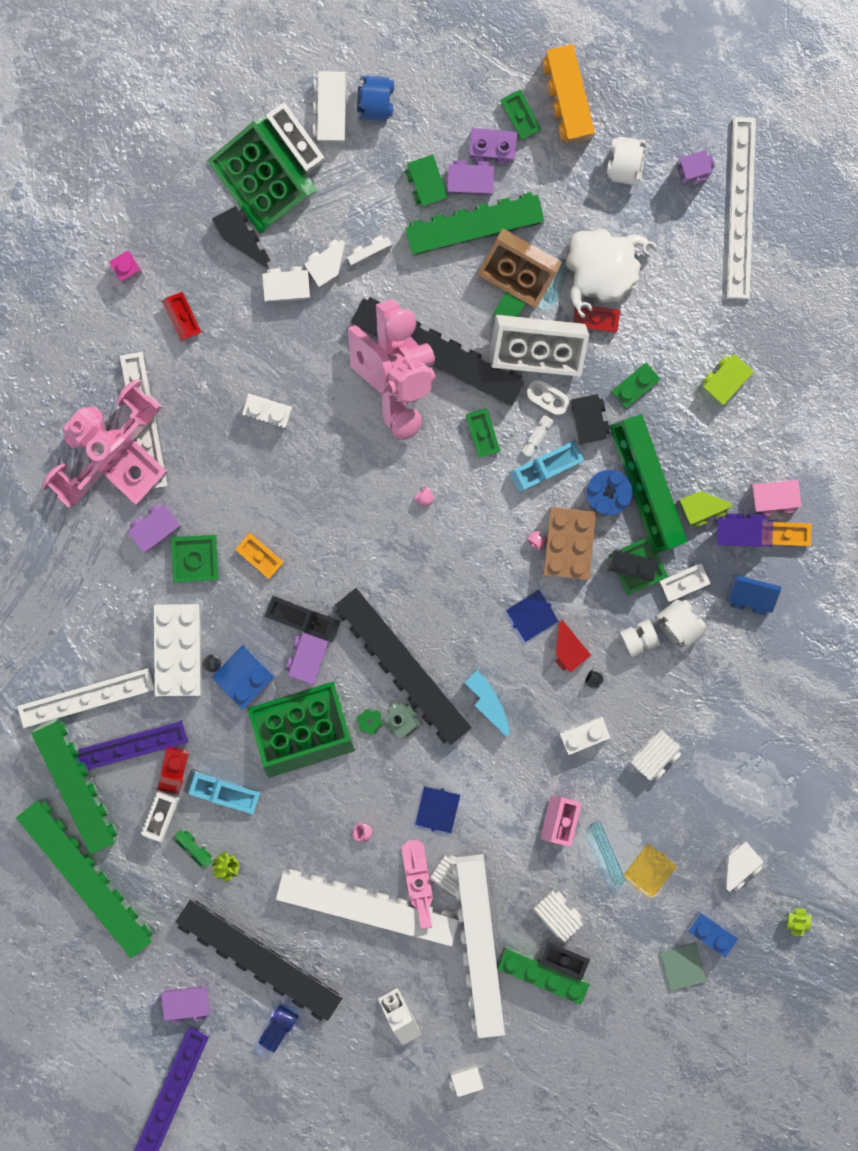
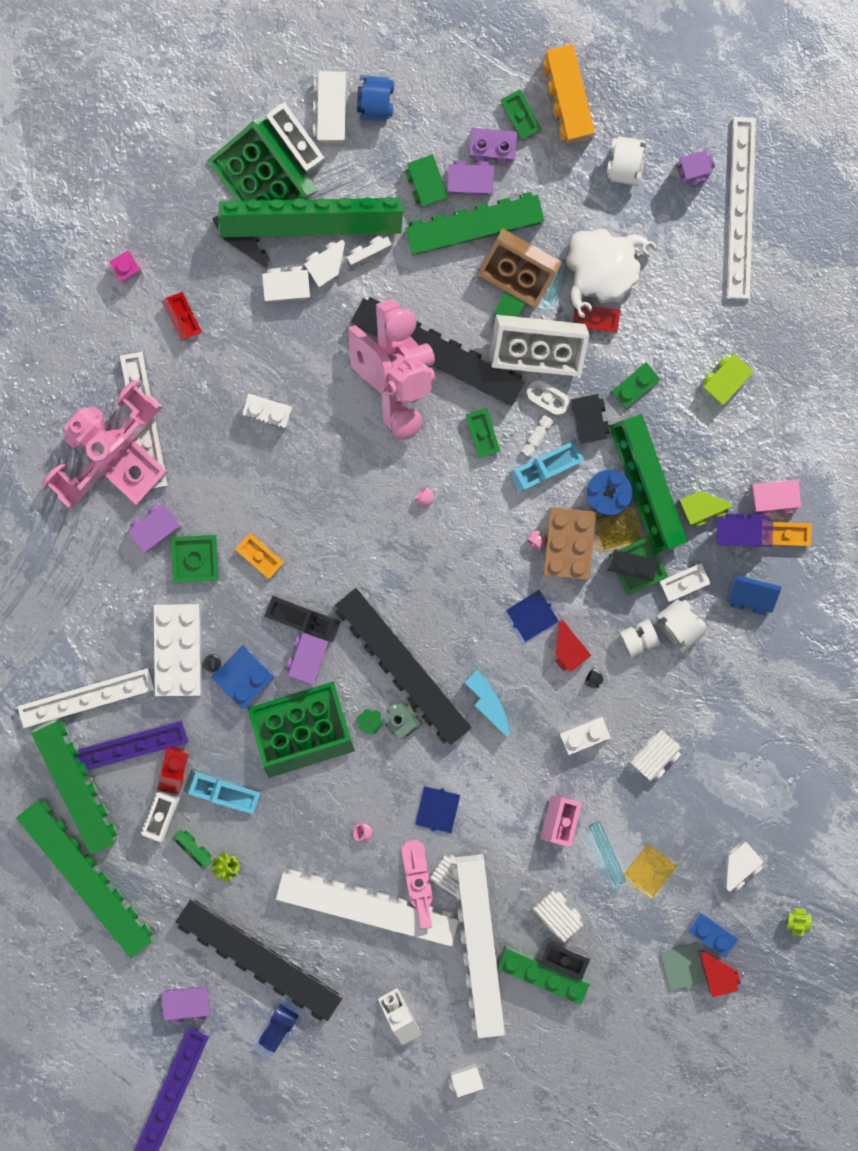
(310, 217): none -> green brick
(618, 528): none -> clear yellow piece
(719, 975): none -> red slope

